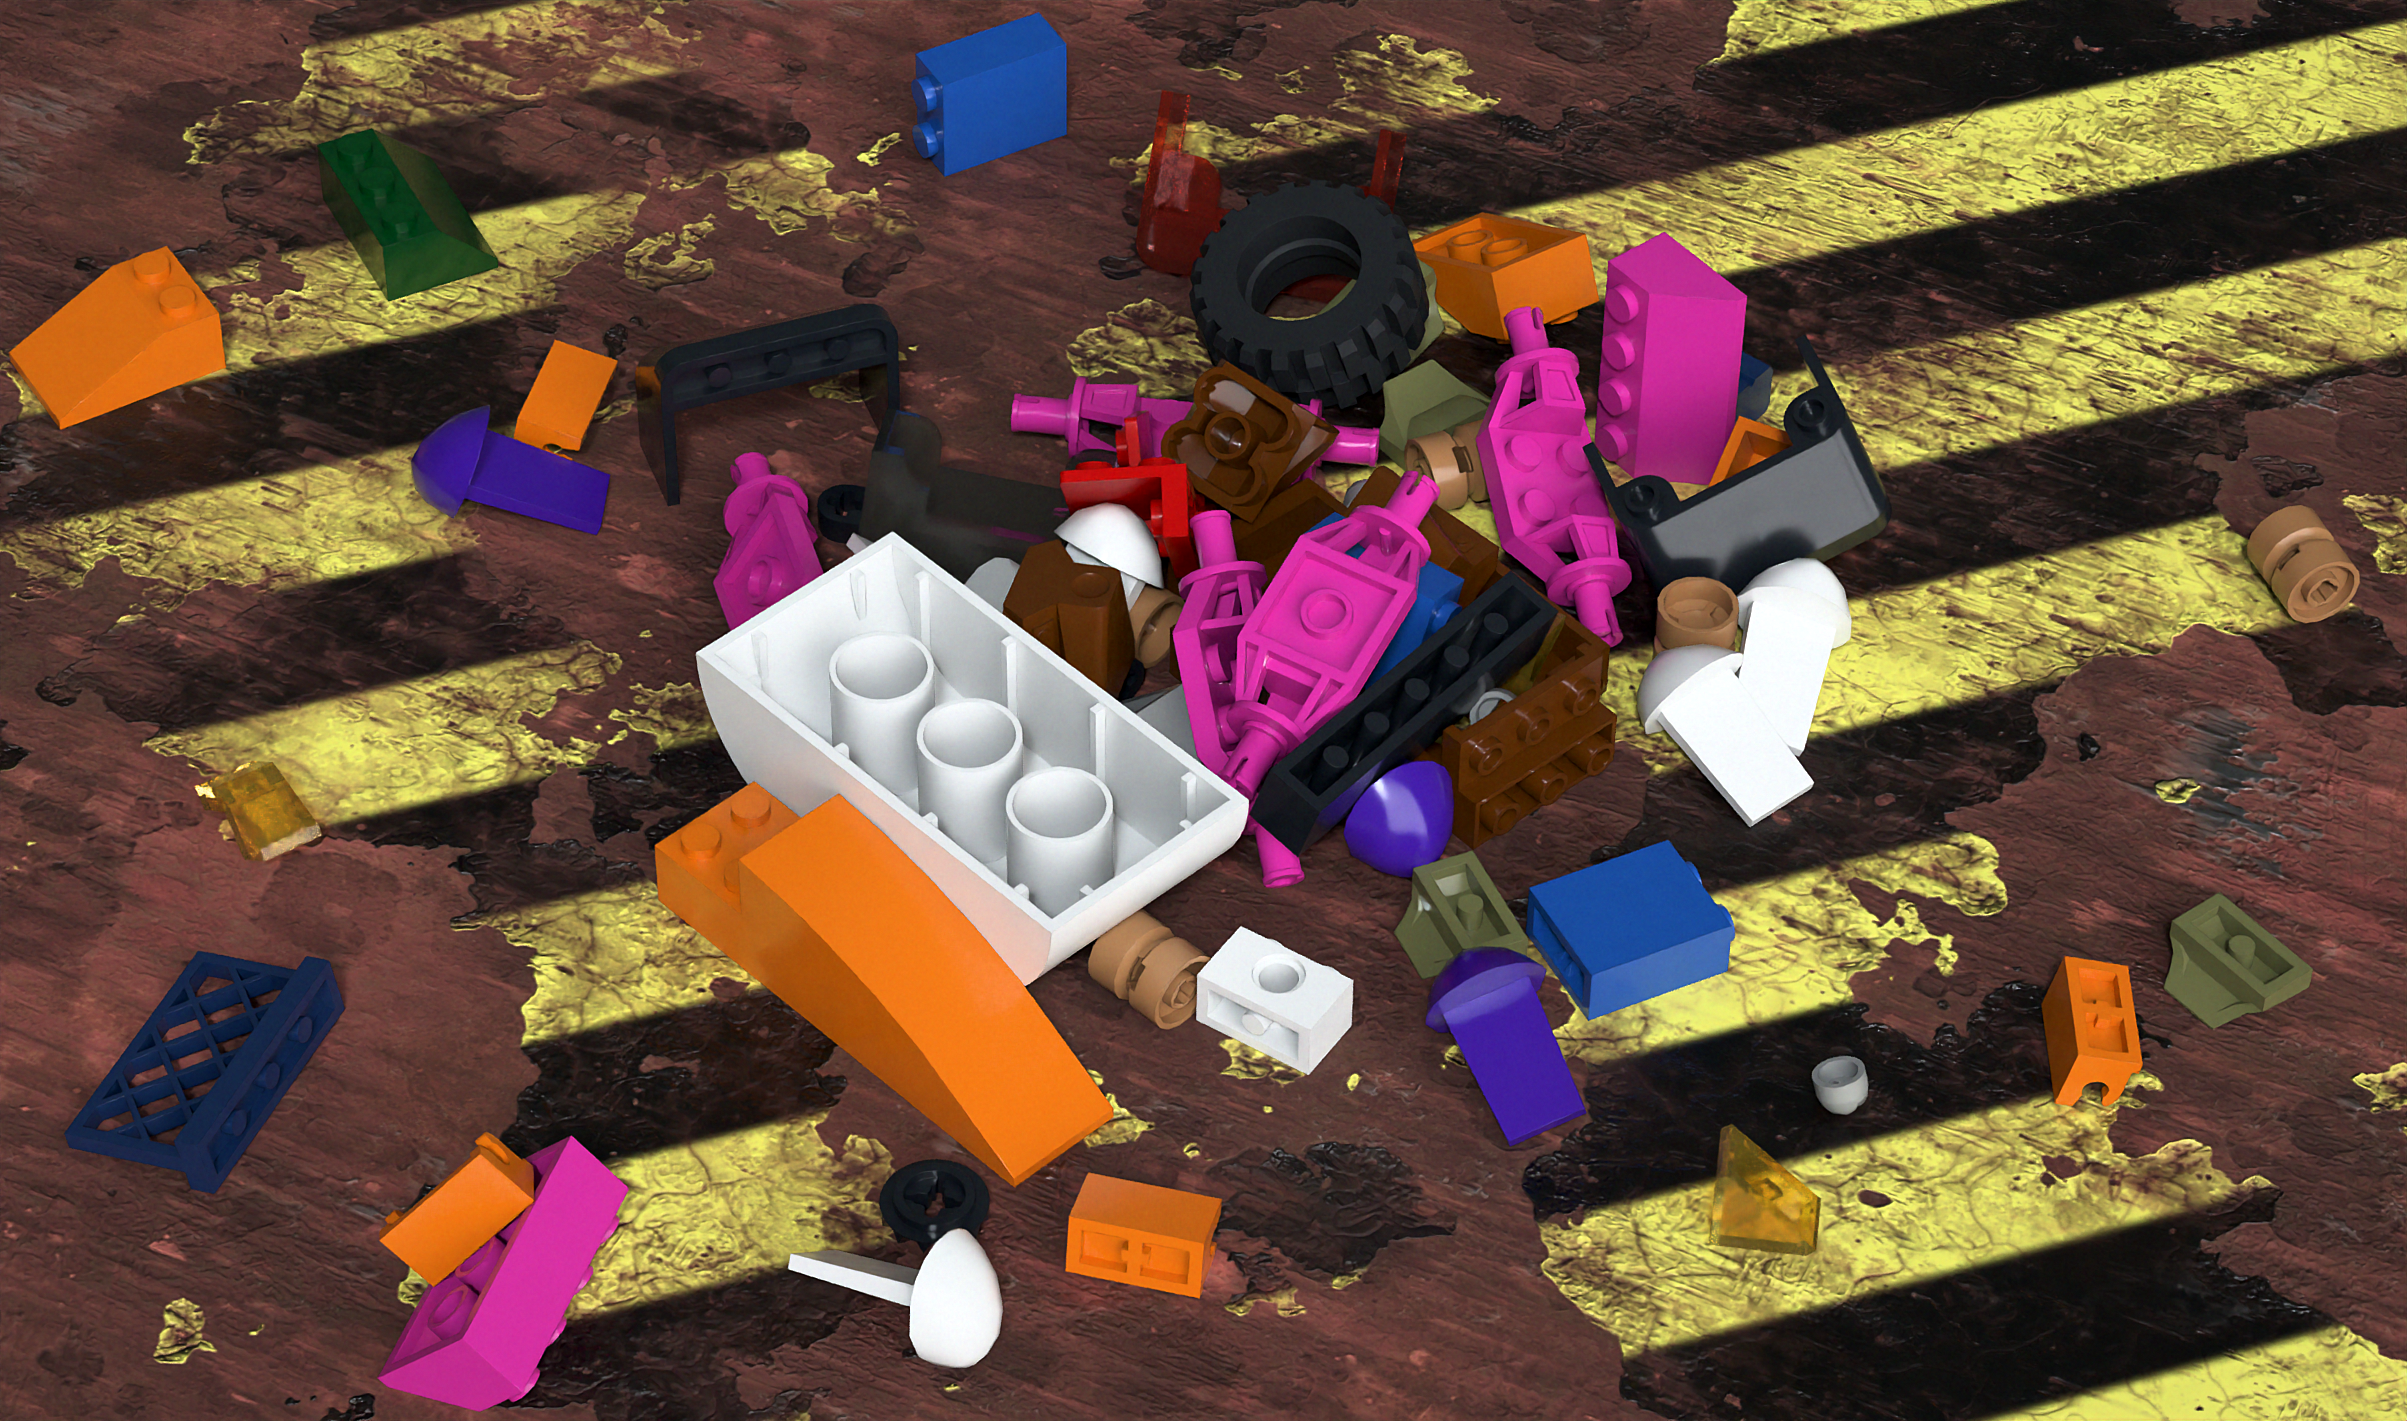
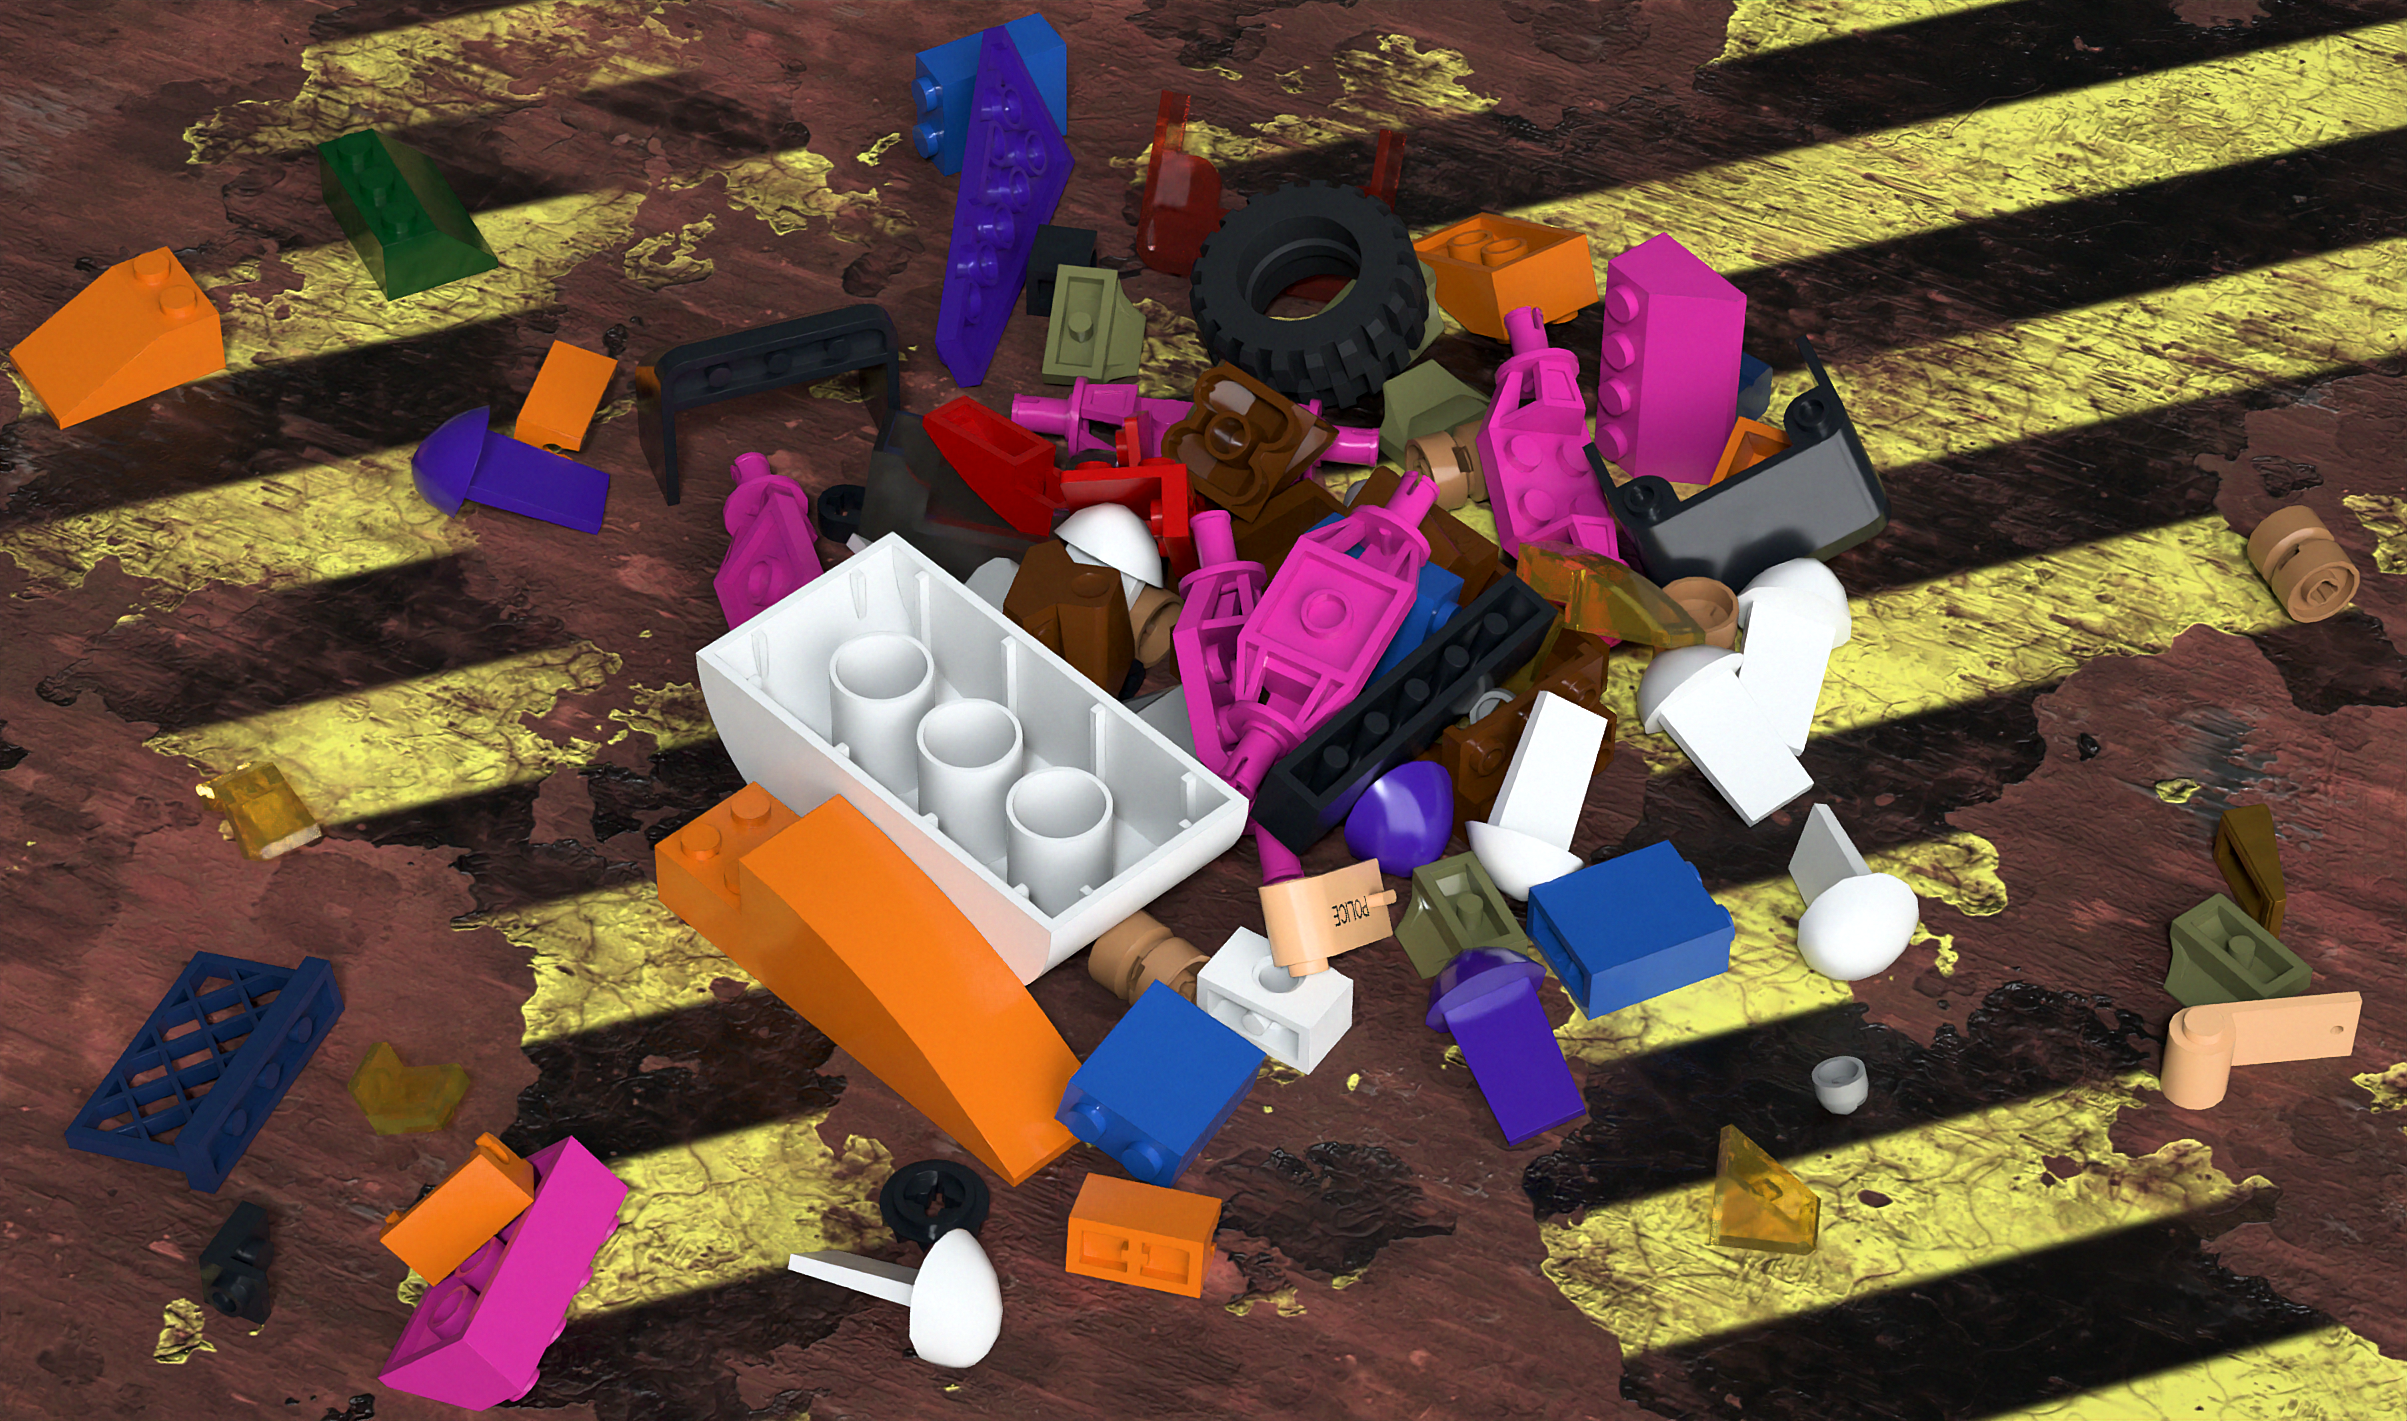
(237, 1264): none -> black bracket
(405, 1098): none -> clear yellow bracket
(999, 462): none -> red slope
(1006, 189): none -> dark purple wing
(1052, 247): none -> black brick
(1091, 328): none -> olive slope
(1160, 1086): none -> blue brick
(1325, 915): none -> light nougat door
(1540, 799): none -> white piece
(1605, 596): none -> clear yellow slope
(1853, 916): none -> white piece
(2090, 1029): orange hinge -> none
(2214, 1037): none -> light nougat door
(2251, 864): none -> pearl gold slope

